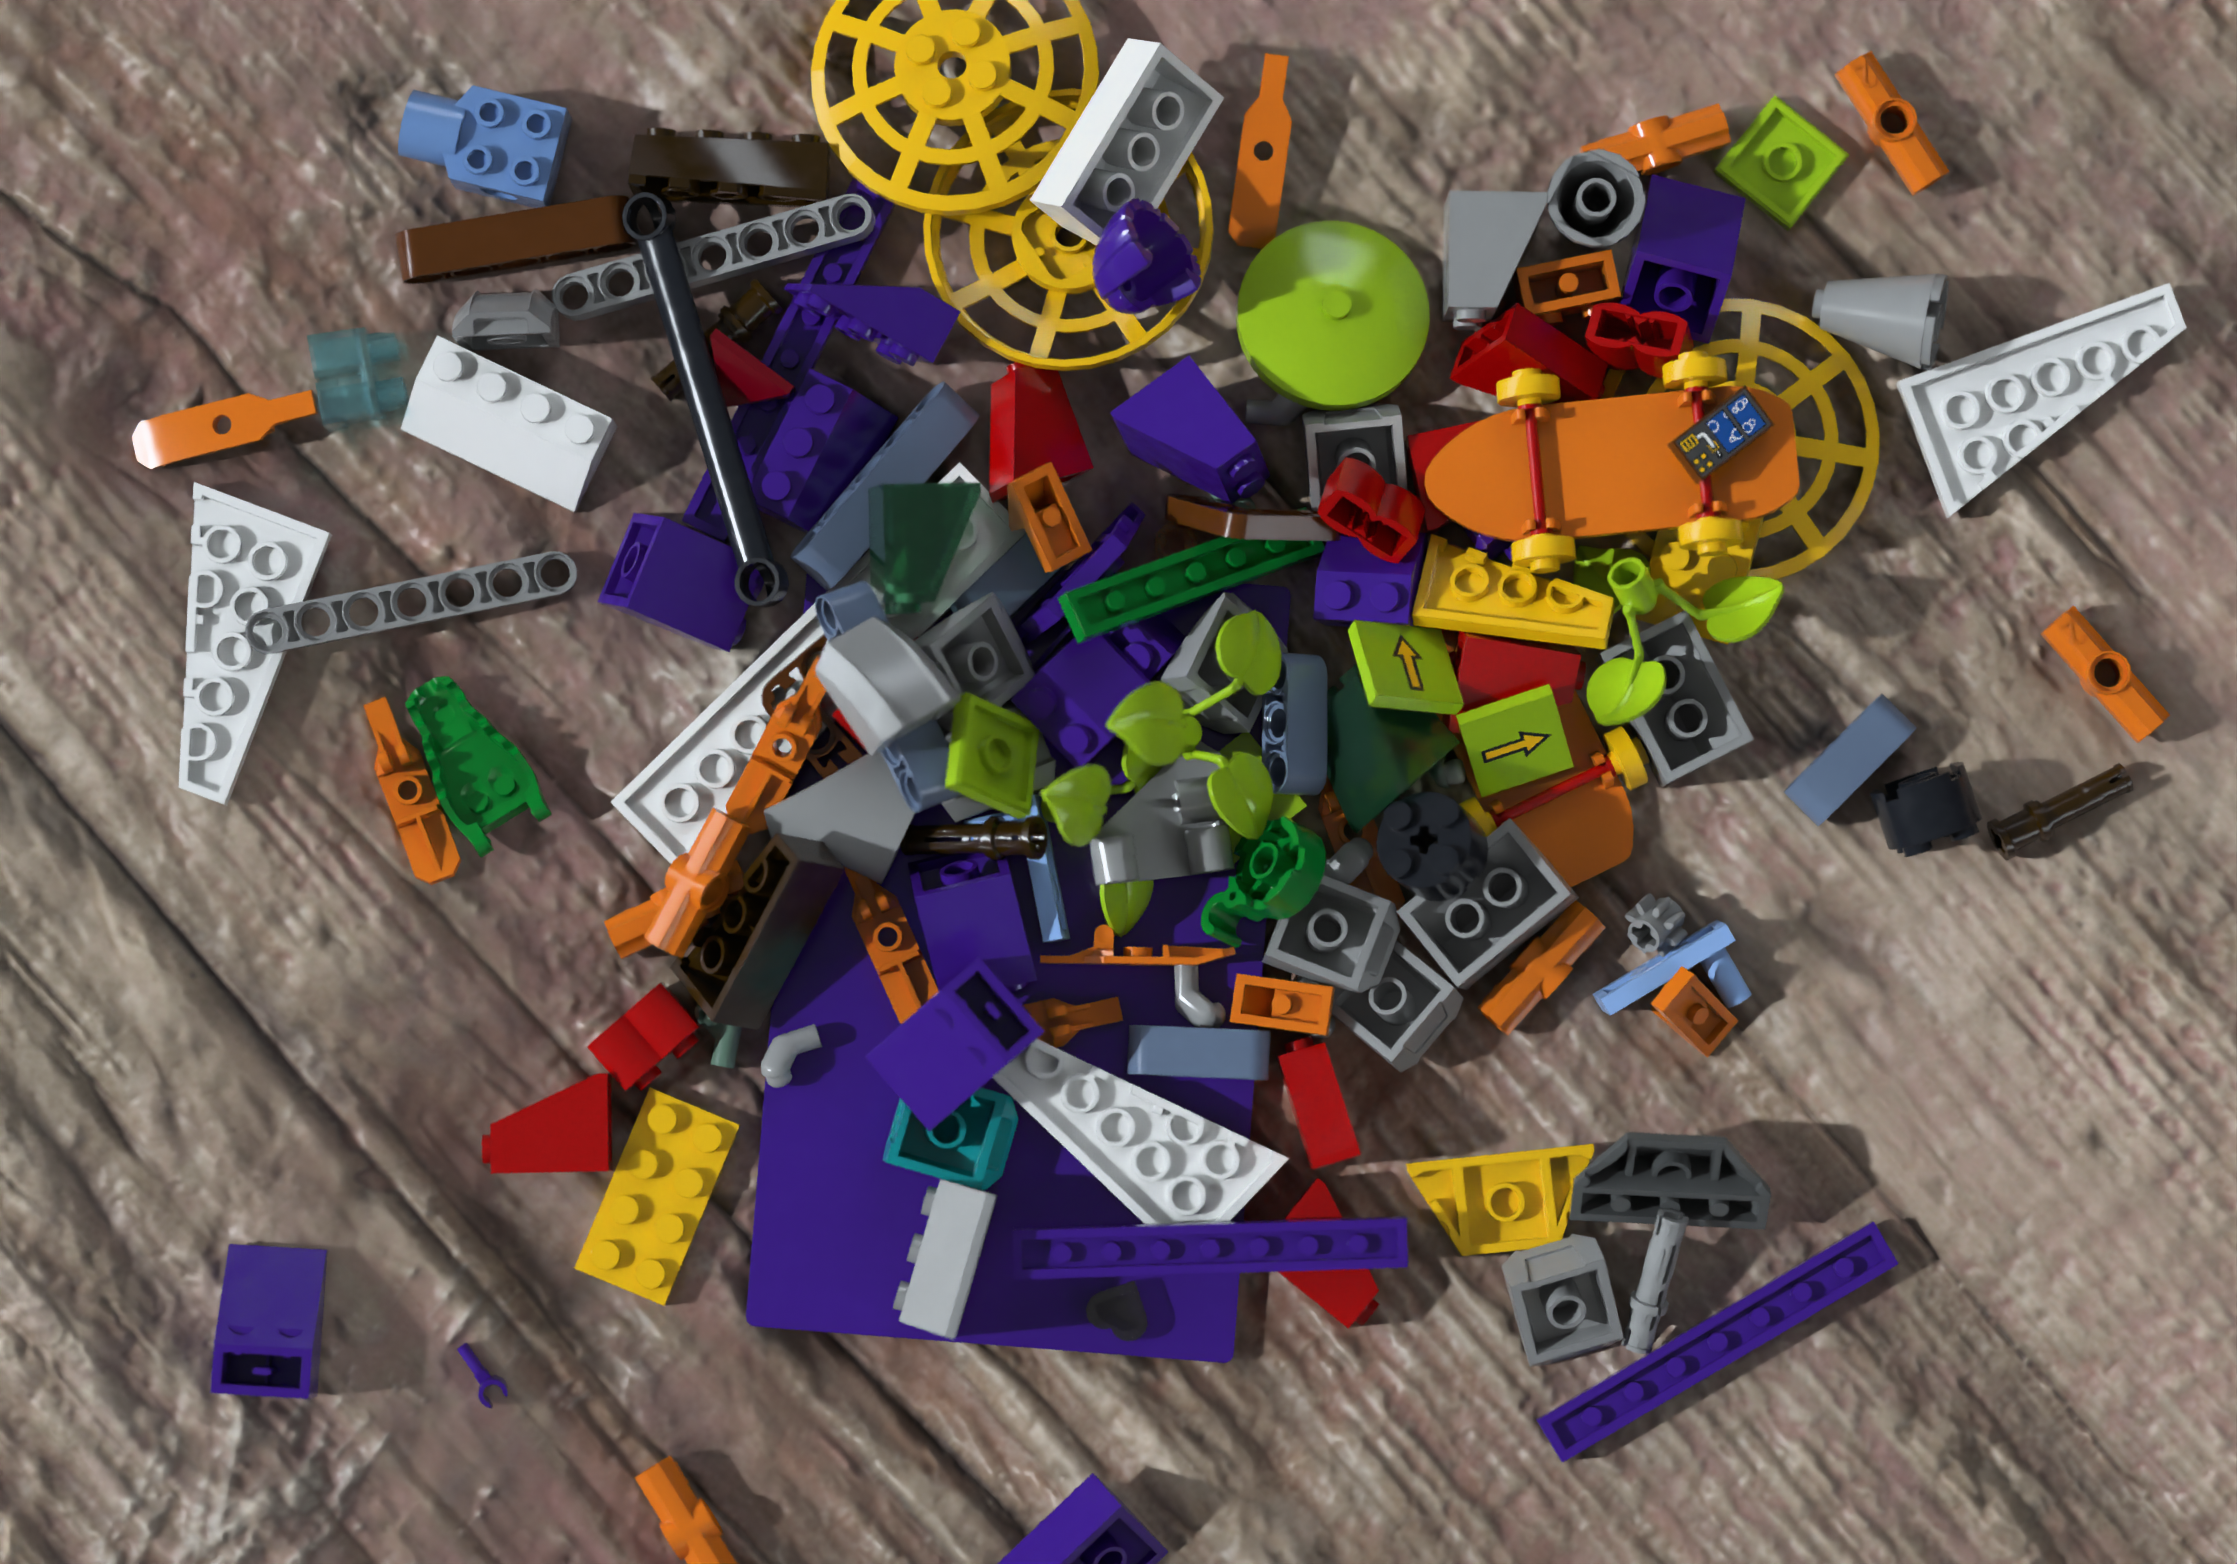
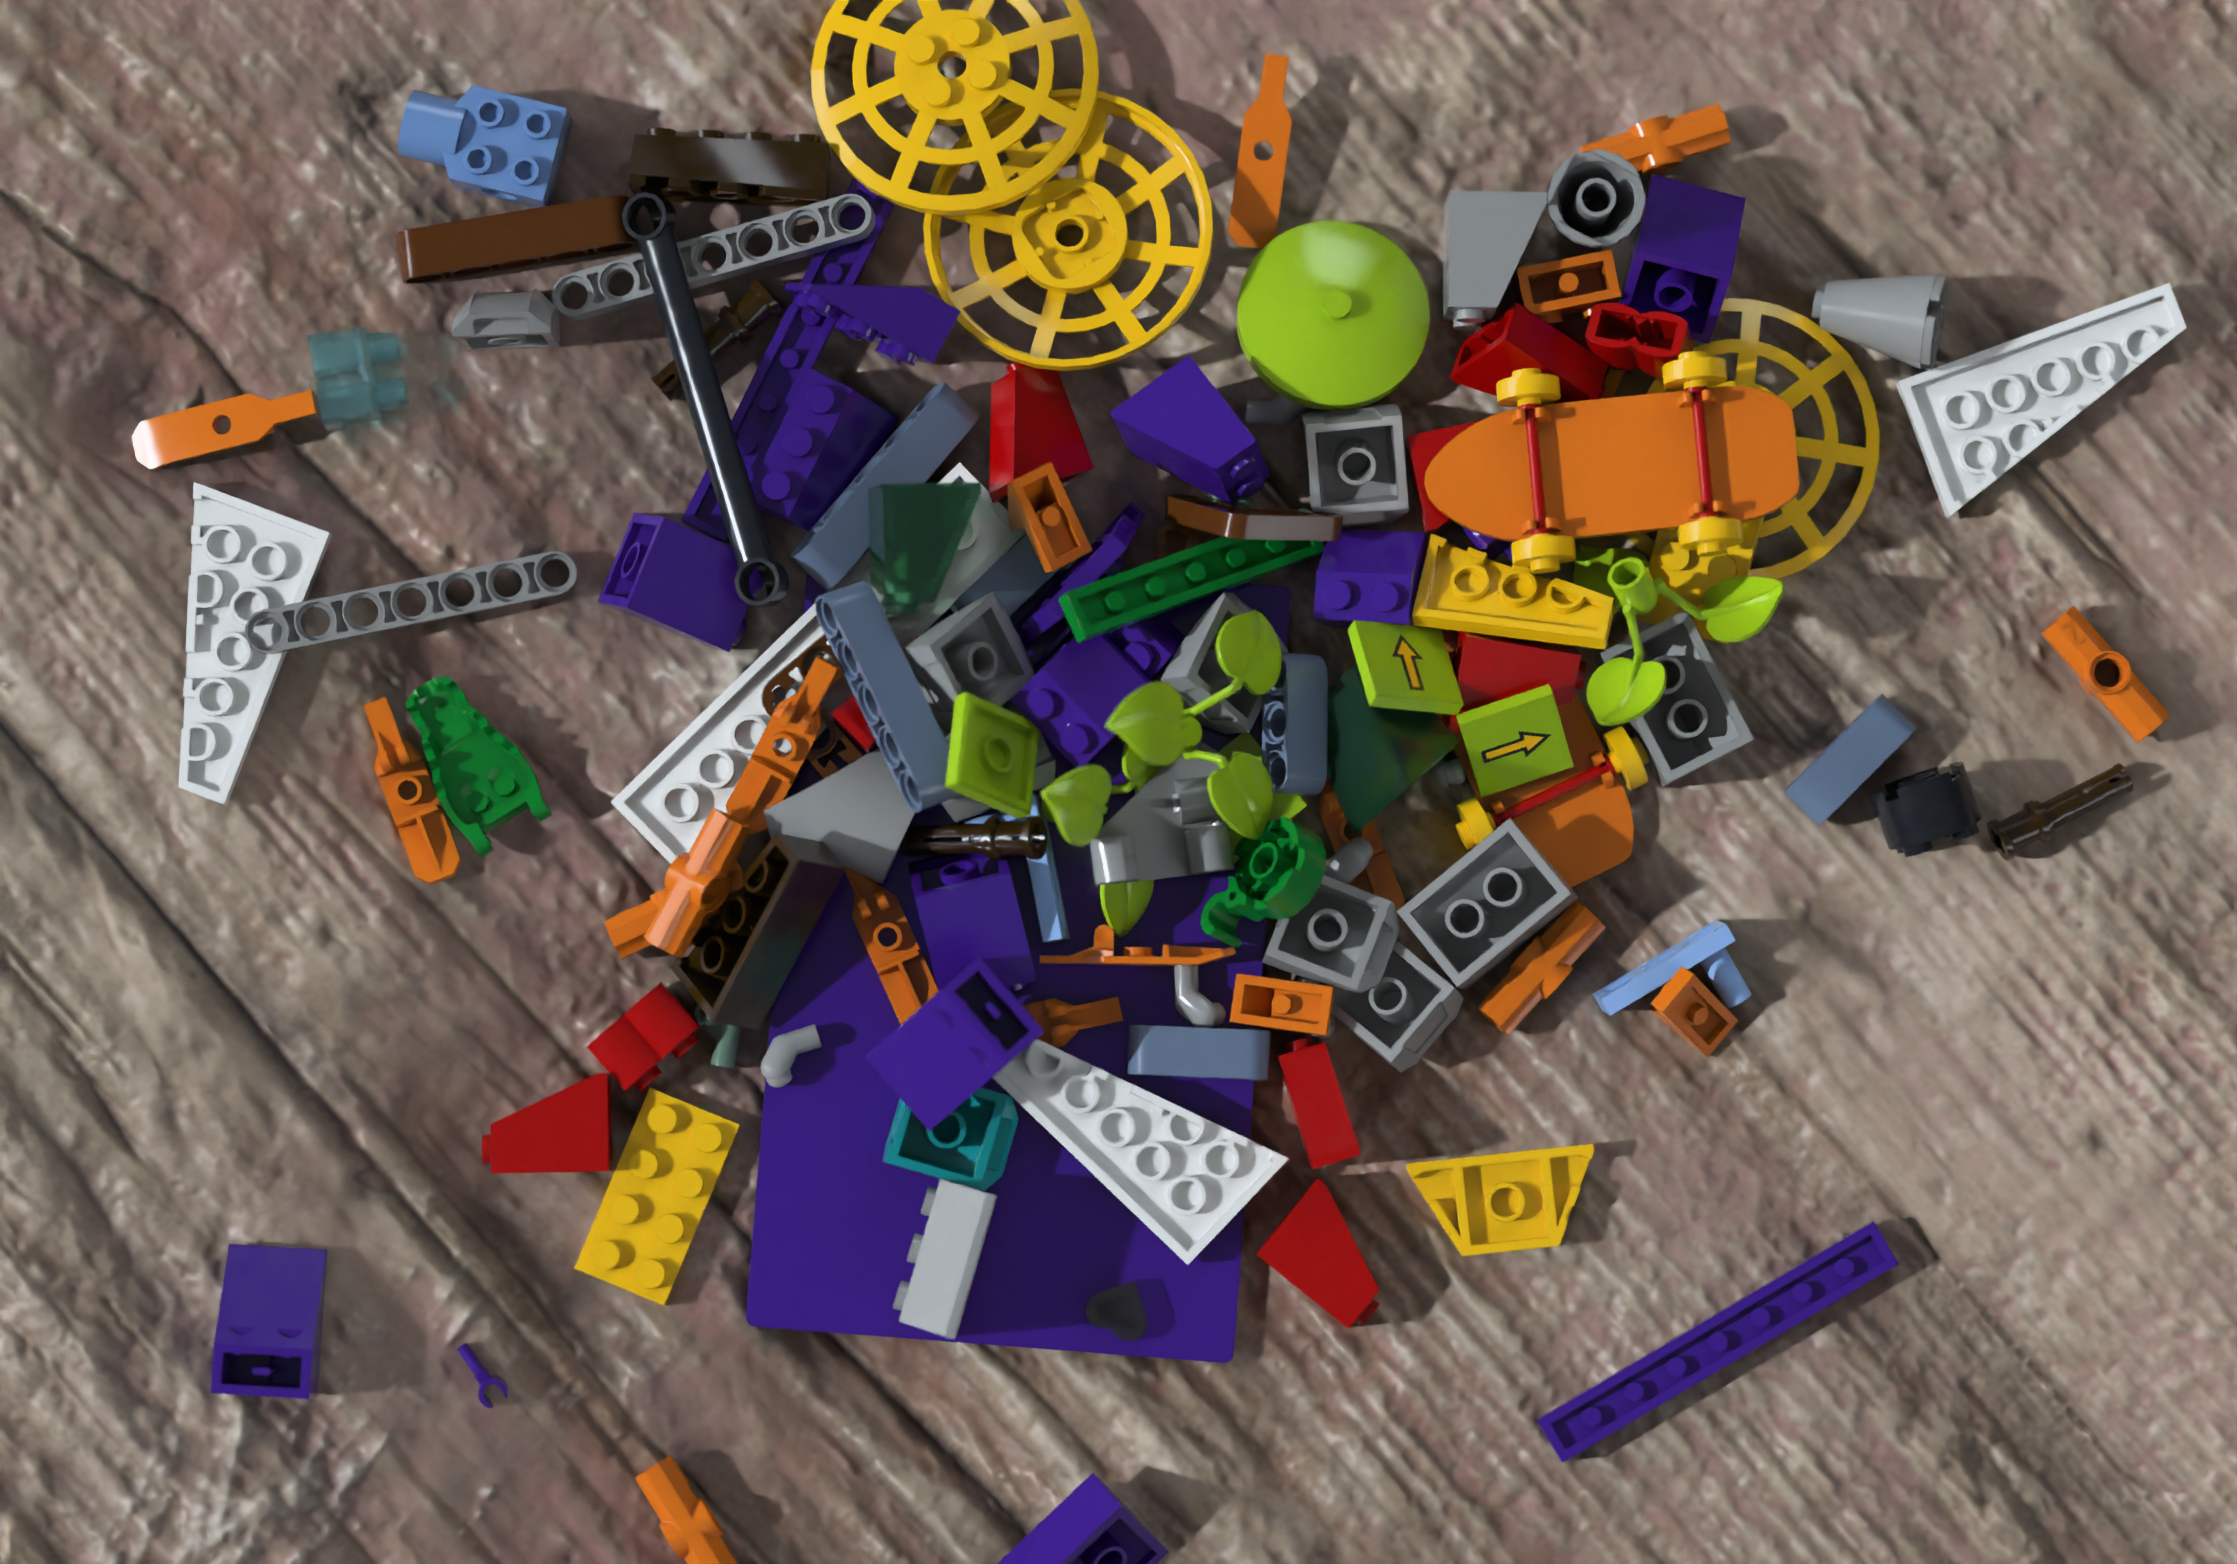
(507, 424): white slope -> none
(743, 376): dark red slope -> none
(883, 683): light grey slope -> none
(1127, 139): white slope -> none
(1143, 260): dark purple hair -> none
(1209, 1248): dark purple plate -> none
(1373, 511): red brick -> none
(1412, 828): black brick -> none
(1562, 1299): light grey slope -> none
(1649, 1299): light grey pin -> none
(1656, 924): light grey gear -> none
(1671, 1171): dark grey wedge -> none
(1720, 434): tile -> none
(1781, 163): lime tile -> none
(1876, 95): orange piece -> none

